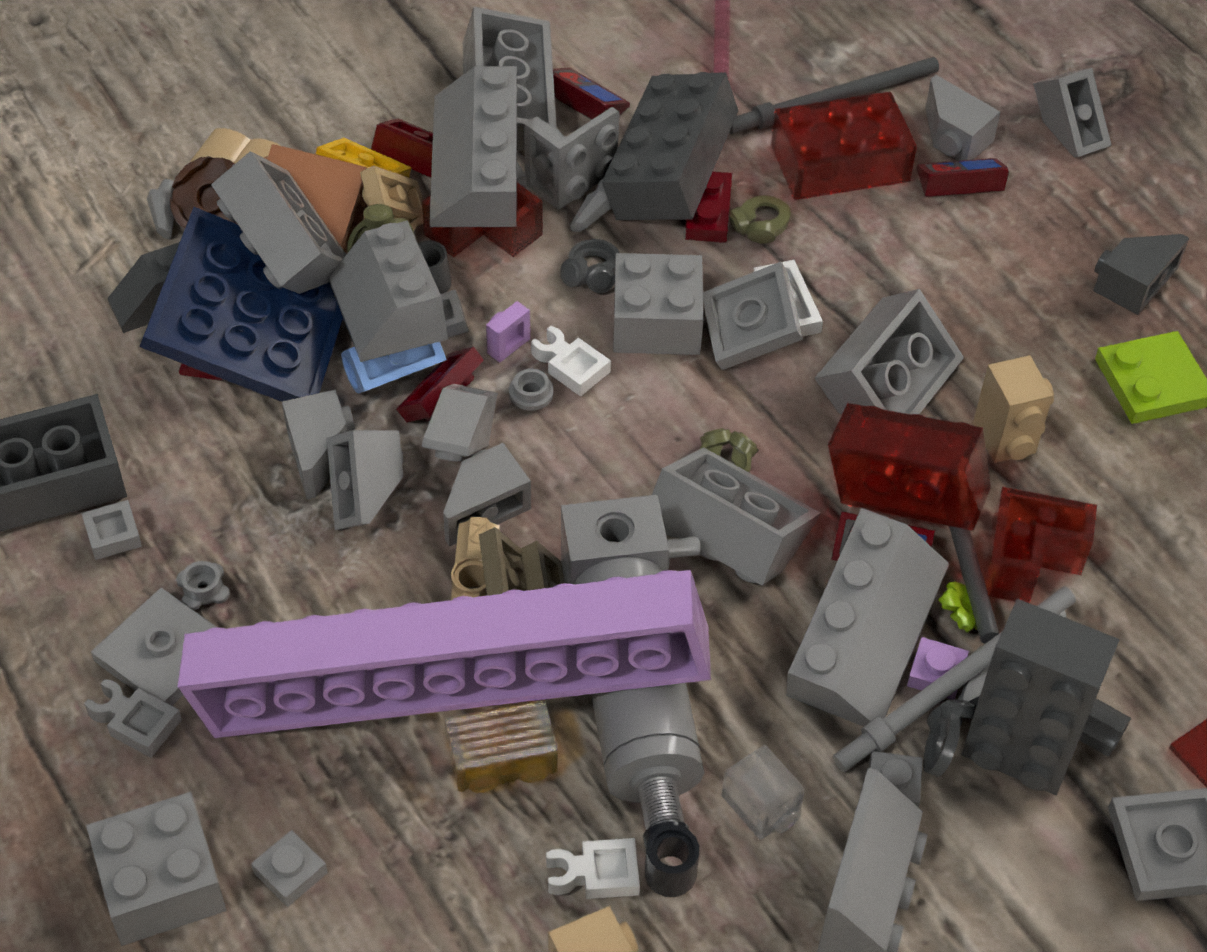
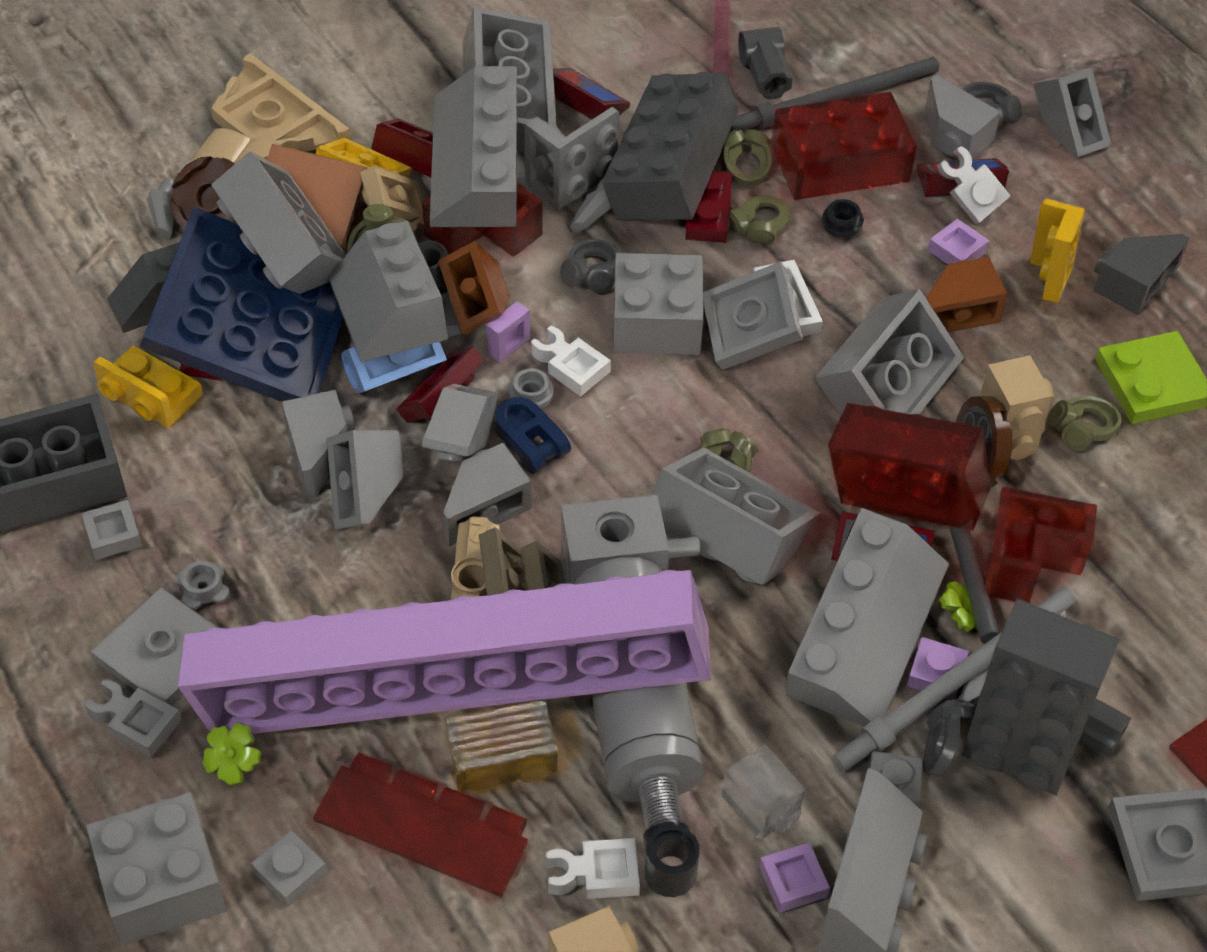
(147, 386): none -> yellow bracket
(230, 752): none -> lime plant
(272, 109): none -> tan wing
(430, 833): none -> clear red windscreen
(474, 286): none -> dark orange slope
(519, 422): none -> dark blue plate
(760, 150): none -> olive piece
(764, 54): none -> dark grey piece
(794, 877): none -> lavender plate
(842, 218): none -> black plate
(958, 243): none -> lavender plate
(968, 295): none -> dark orange slope
(977, 189): none -> white plate
(985, 413): none -> reddish brown tile
(1004, 101): none -> dark grey piece
(1056, 245): none -> yellow bracket
(1078, 434): none -> olive piece

